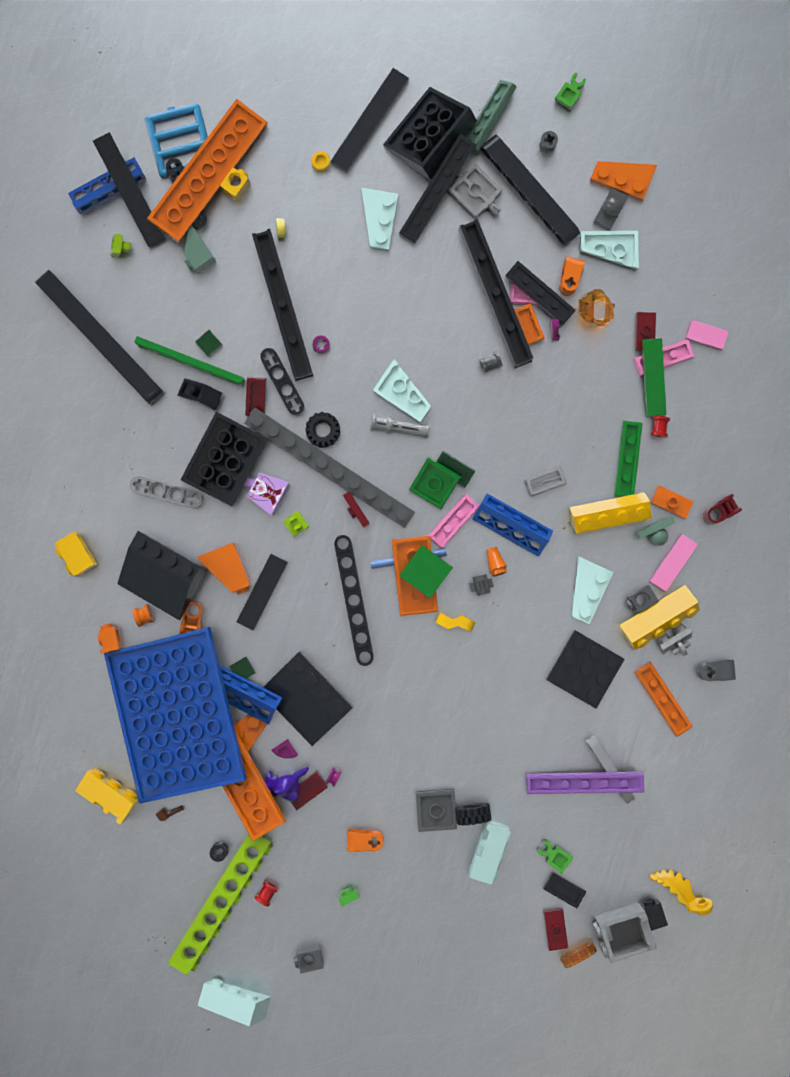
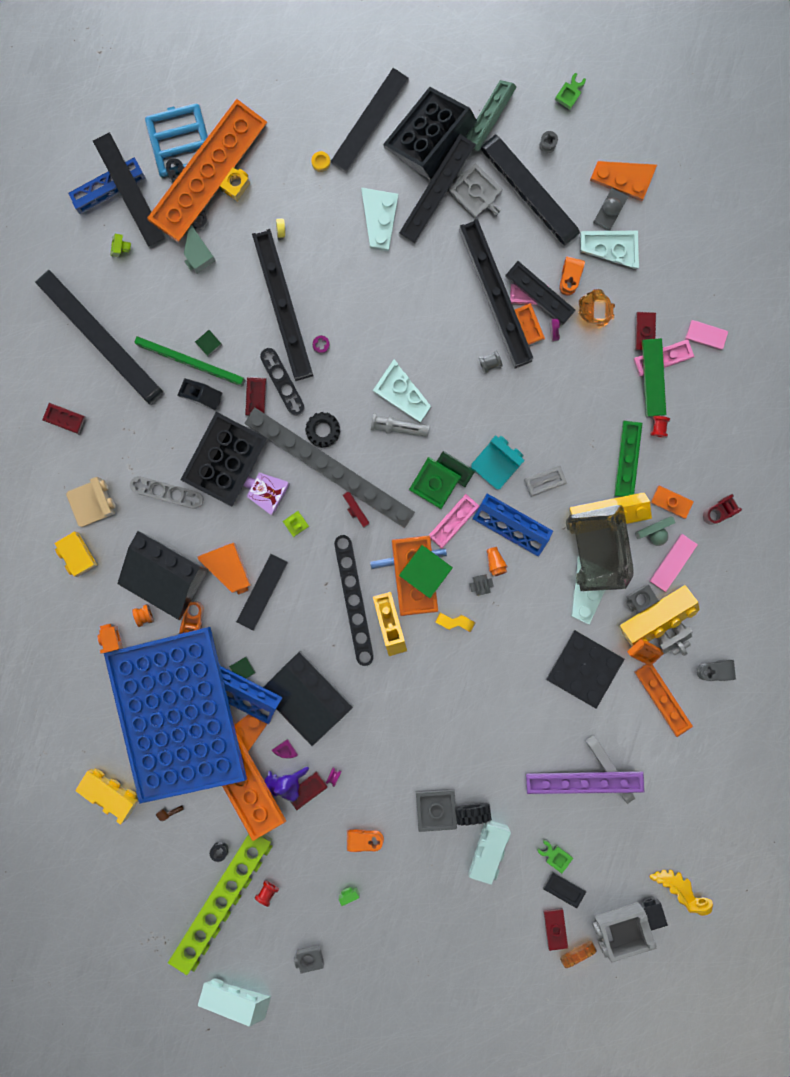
(63, 418): none -> dark red plate
(91, 502): none -> tan bracket
(389, 624): none -> yellow slope
(497, 462): none -> teal bracket
(602, 548): none -> clear smoke windscreen
(645, 652): none -> orange plate

